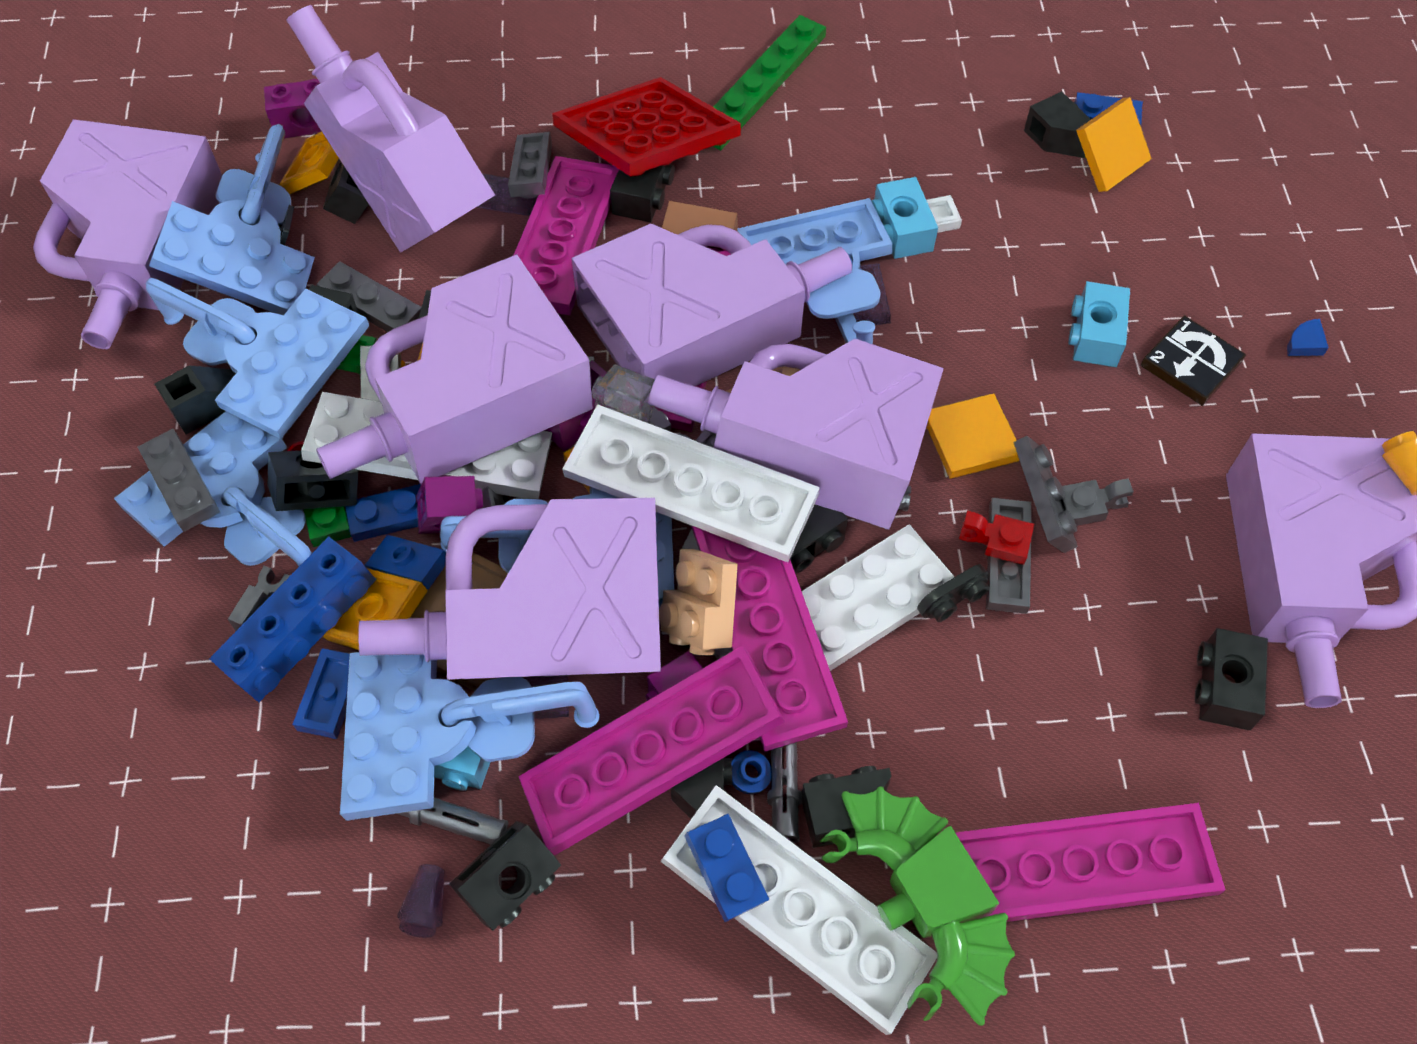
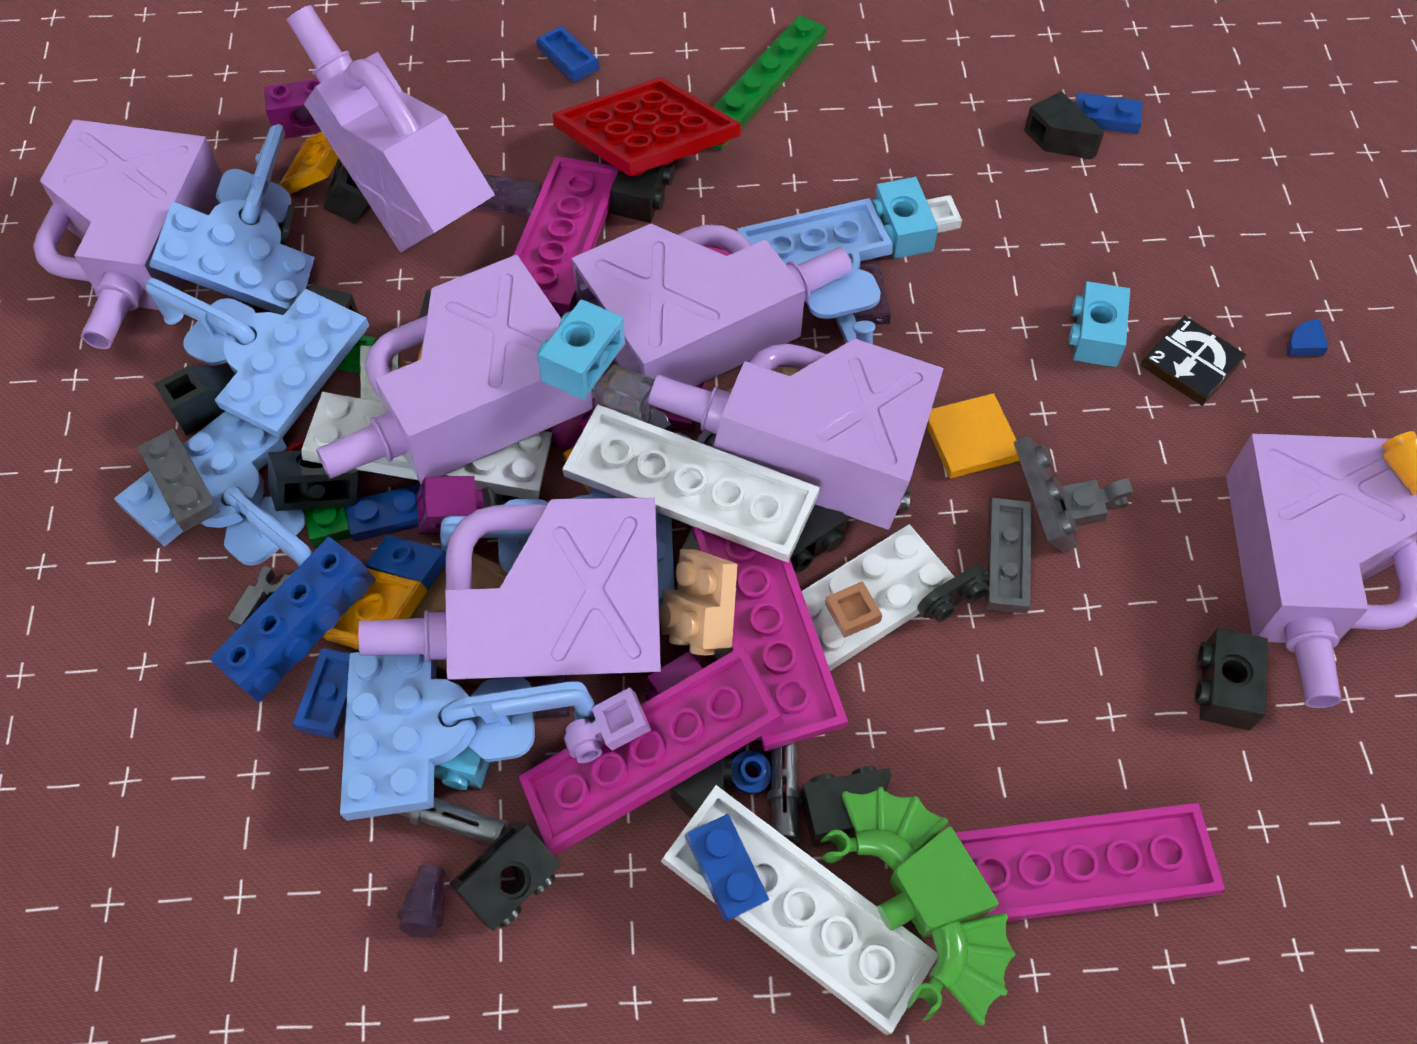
(371, 298): flat silver plate -> none
(530, 165): flat silver plate -> none
(567, 54): none -> blue plate
(581, 348): none -> medium azure brick
(617, 722): none -> lavender plate
(683, 216): nougat hinge -> none
(853, 609): none -> nougat plate
(1004, 537): red plate -> none
(1114, 144): light orange tile -> none

